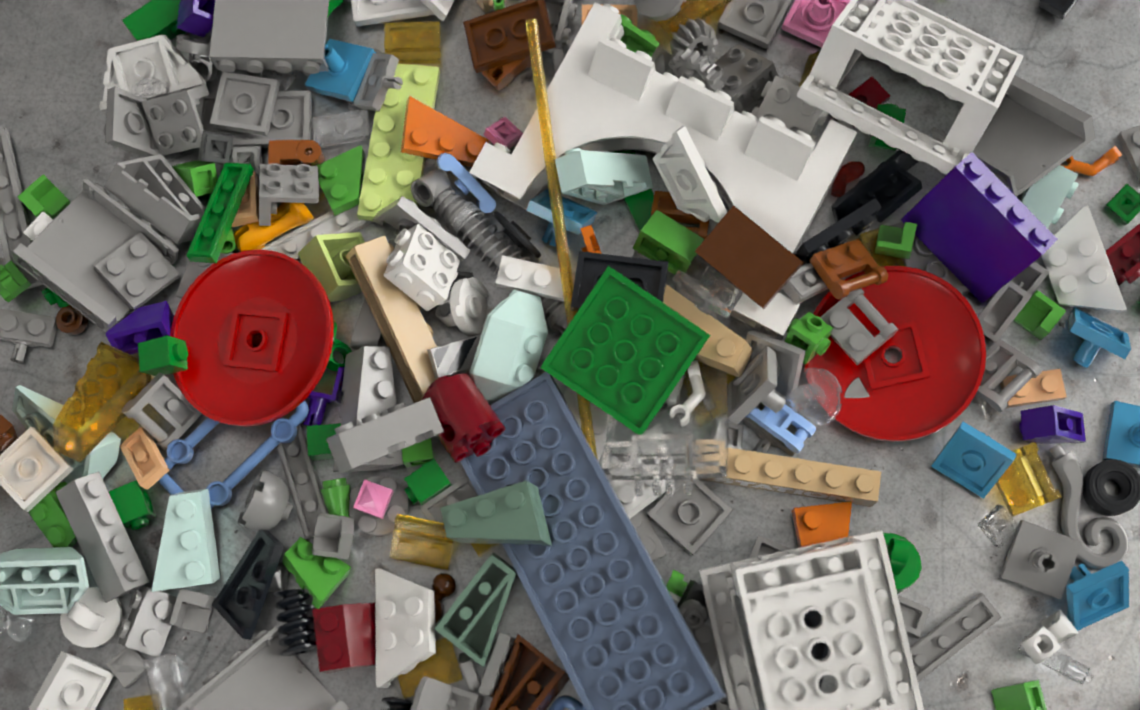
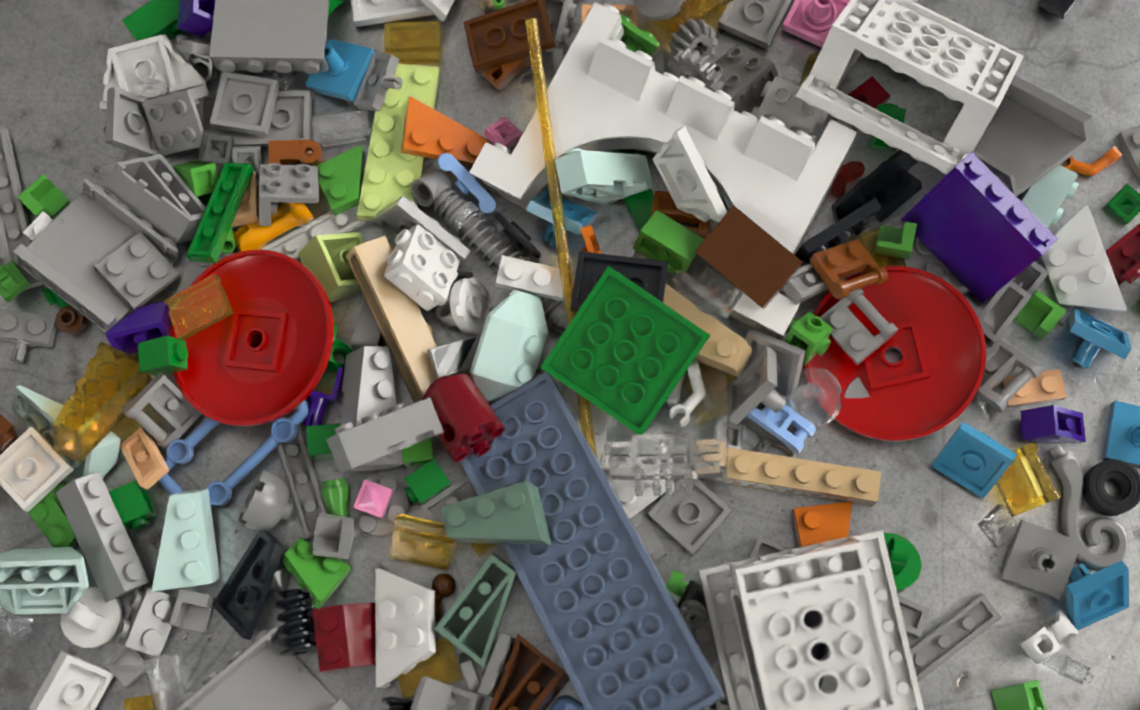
(198, 307): none -> clear yellow plate

